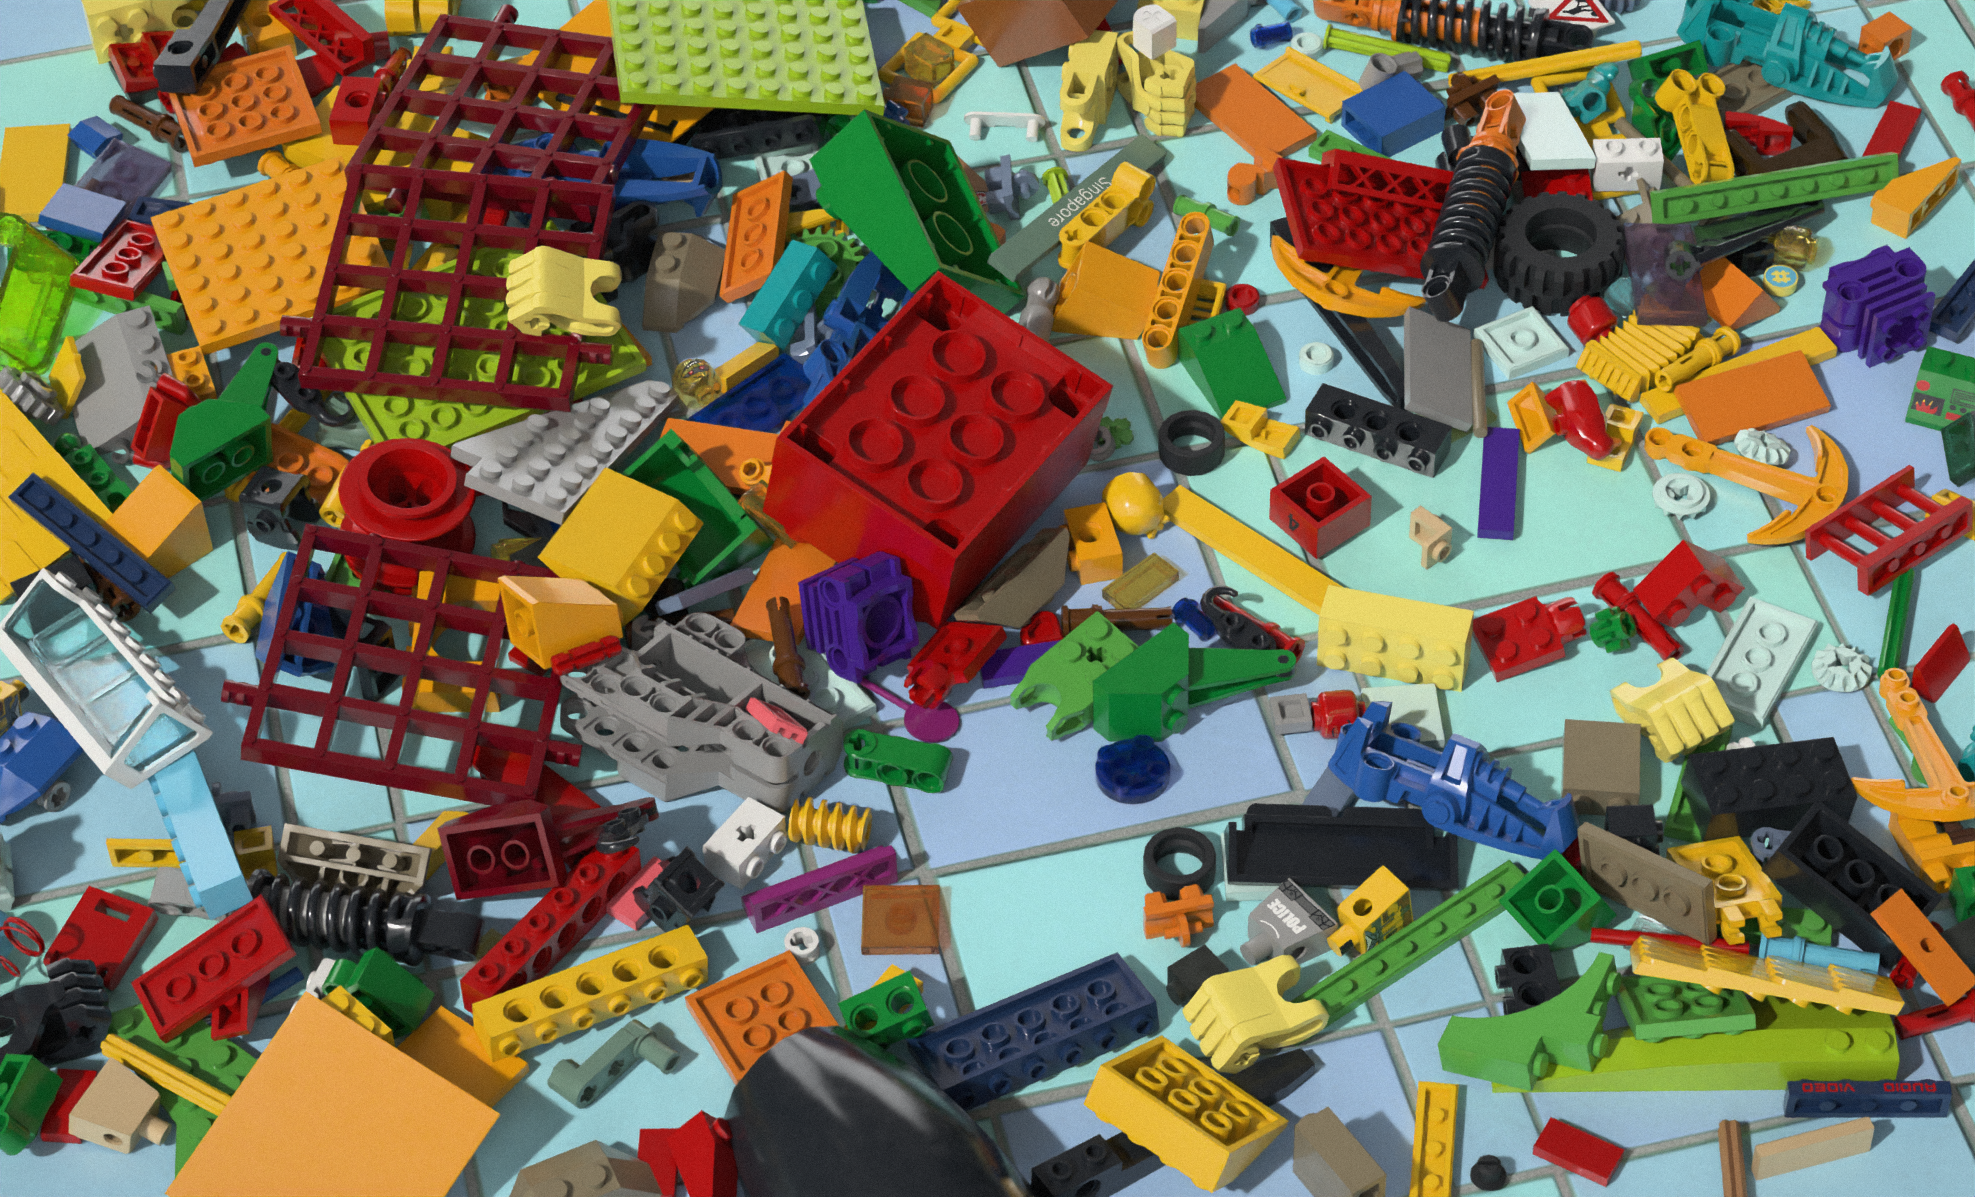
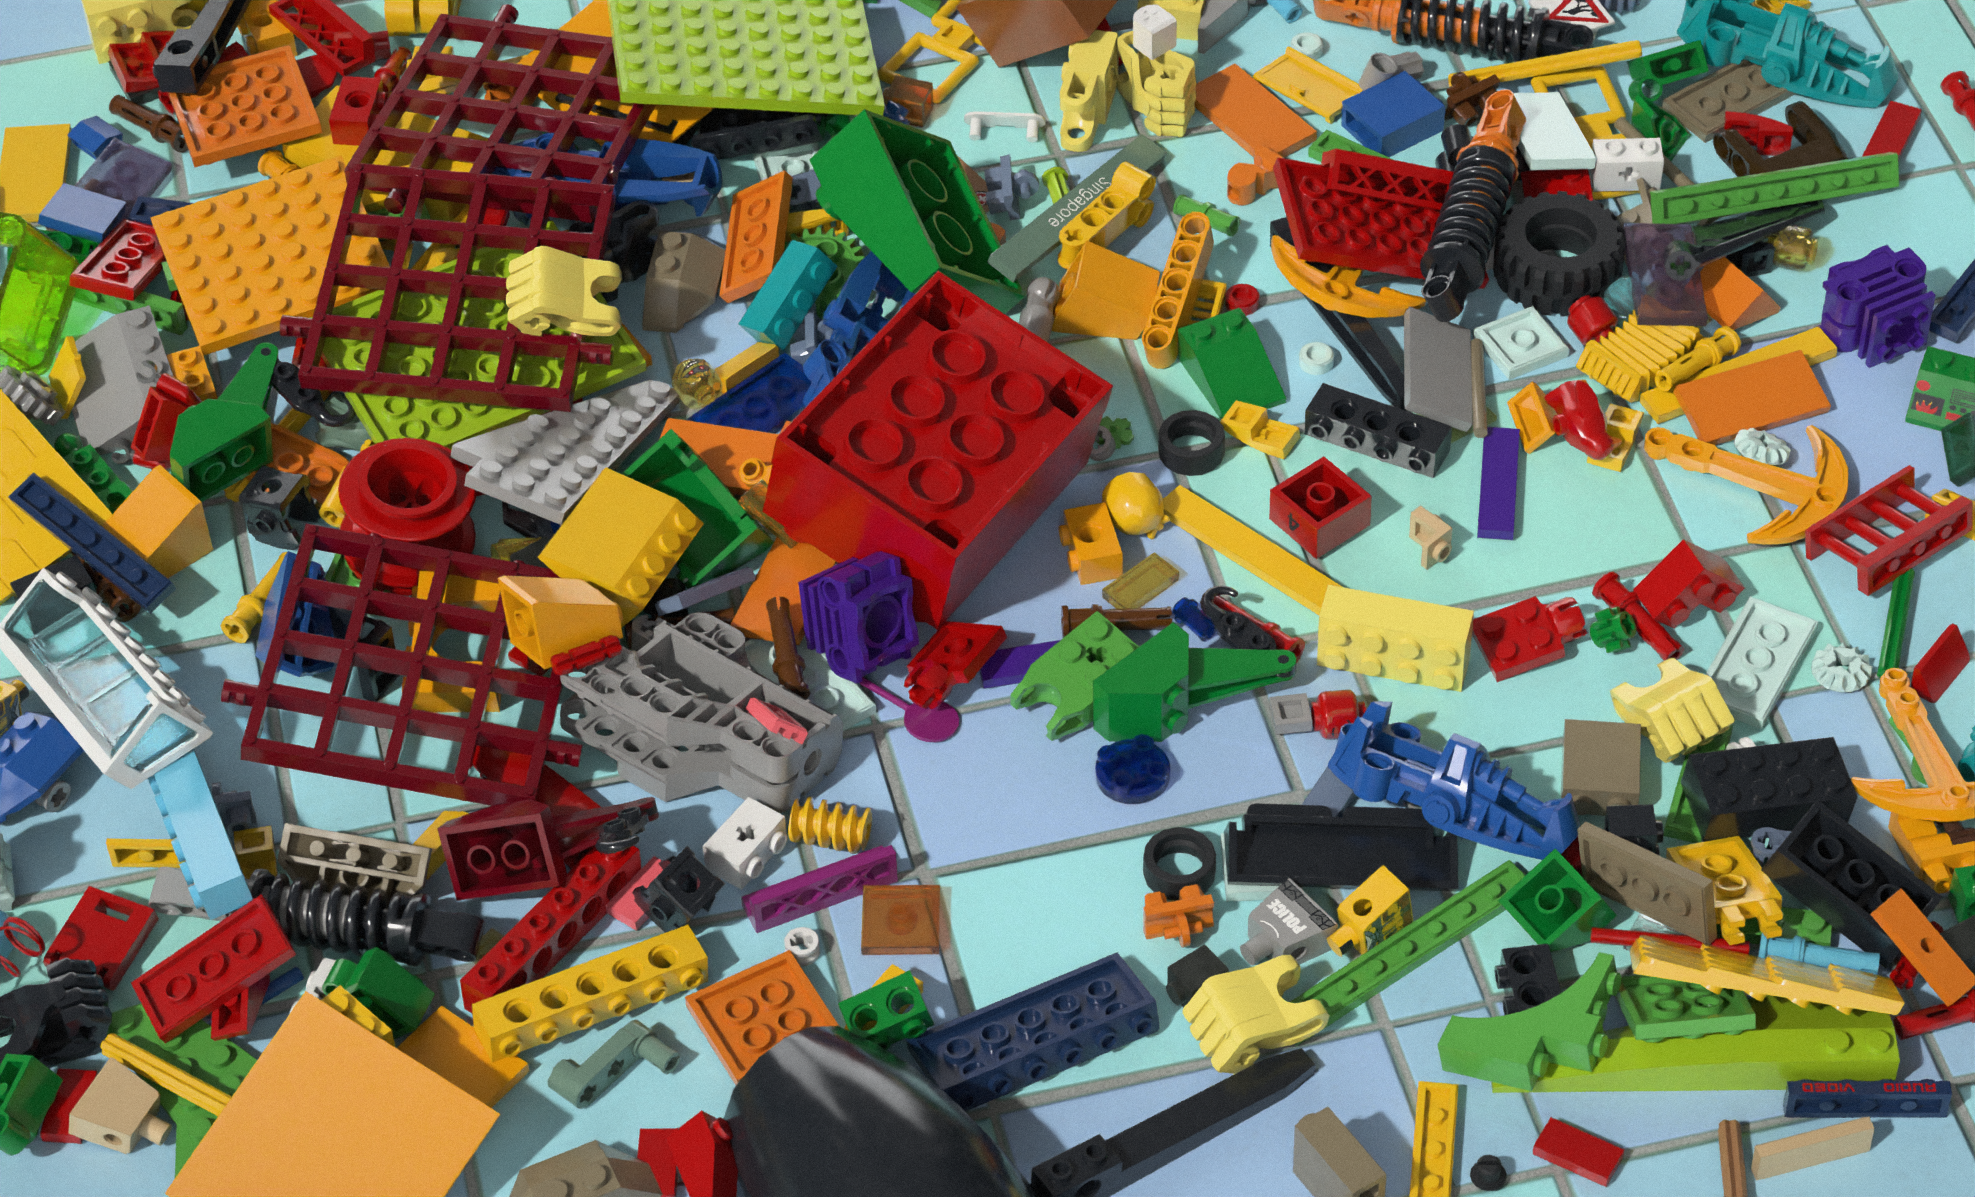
(897, 760): green piece -> none
(929, 59): clear yellow brick -> none
(1020, 583): dark tan wedge -> none
(1043, 628): red tile -> none
(1183, 1112): yellow slope -> none
(1270, 34): clear blue pin -> none
(1370, 45): lime axle -> none
(1414, 706): light aqua tile -> none
(1590, 95): teal animal -> none
(1677, 485): light aqua gear -> none
(1698, 123): yellow piece -> none
(1780, 280): tile -> none
(1886, 31): orange brick -> none
(1913, 197): light orange slope -> none

